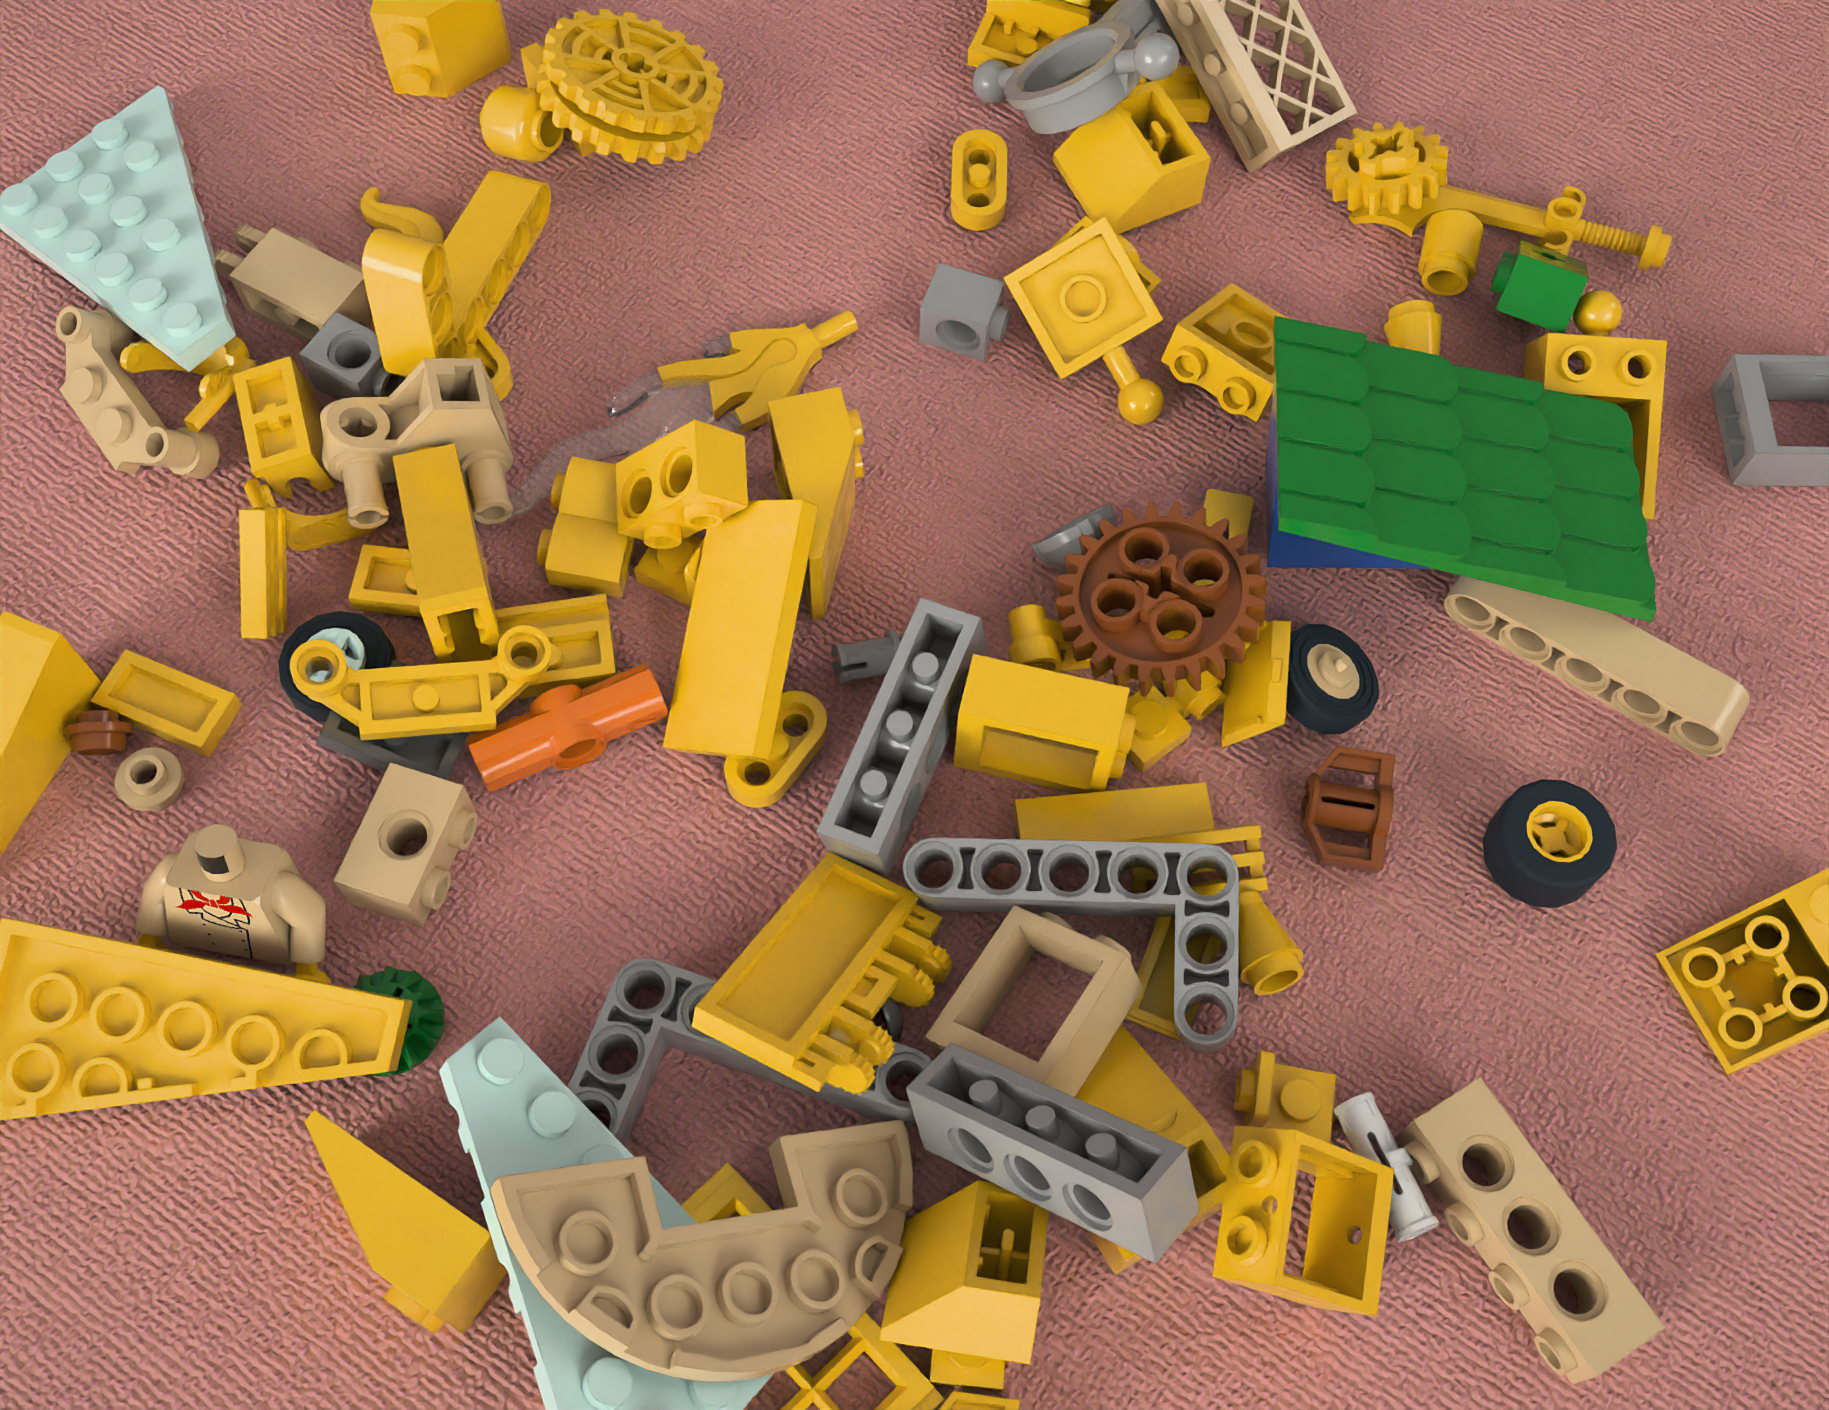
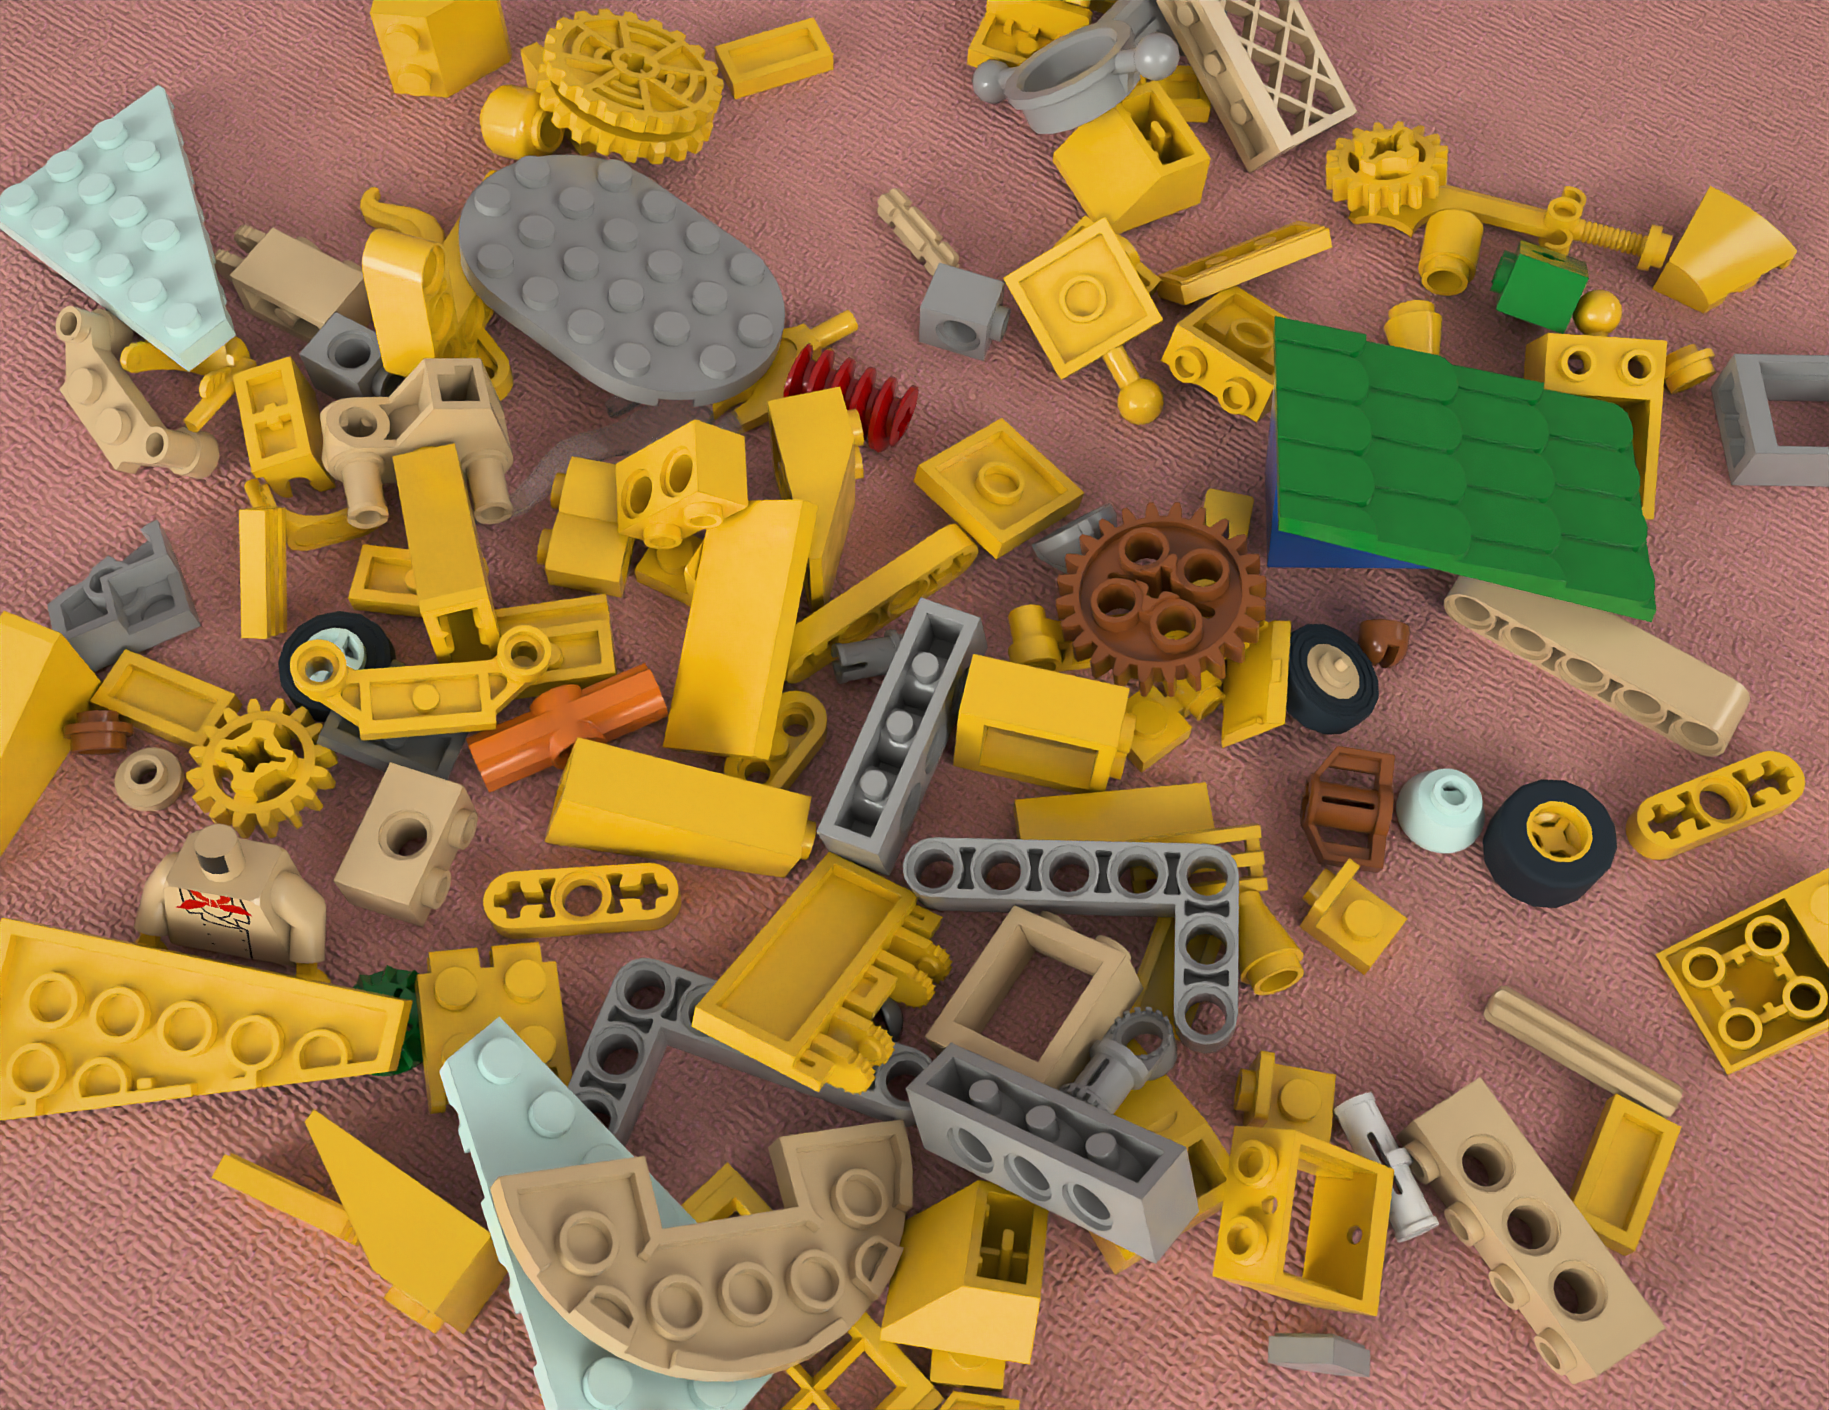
(126, 603): none -> light grey slope
(263, 768): none -> yellow gear
(286, 1196): none -> yellow tile
(463, 999): none -> yellow plate
(534, 920): none -> yellow beam
(621, 279): none -> light grey plate
(677, 813): none -> yellow slope
(774, 58): none -> yellow tile
(879, 599): none -> yellow beam
(881, 412): none -> red piece
(915, 231): none -> tan axle
(978, 179): yellow plate -> none
(998, 487): none -> yellow plate
(1116, 1069): none -> light grey connector
(1243, 262): none -> yellow tile
(1319, 1354): none -> light grey tile
(1349, 917): none -> yellow bracket
(1384, 641): none -> dark orange hinge
(1441, 810): none -> light aqua cone
(1581, 1051): none -> tan axle
(1623, 1171): none -> yellow tile
(1688, 368): none -> yellow plate
(1722, 253): none -> yellow slope
(1728, 782): none -> yellow beam

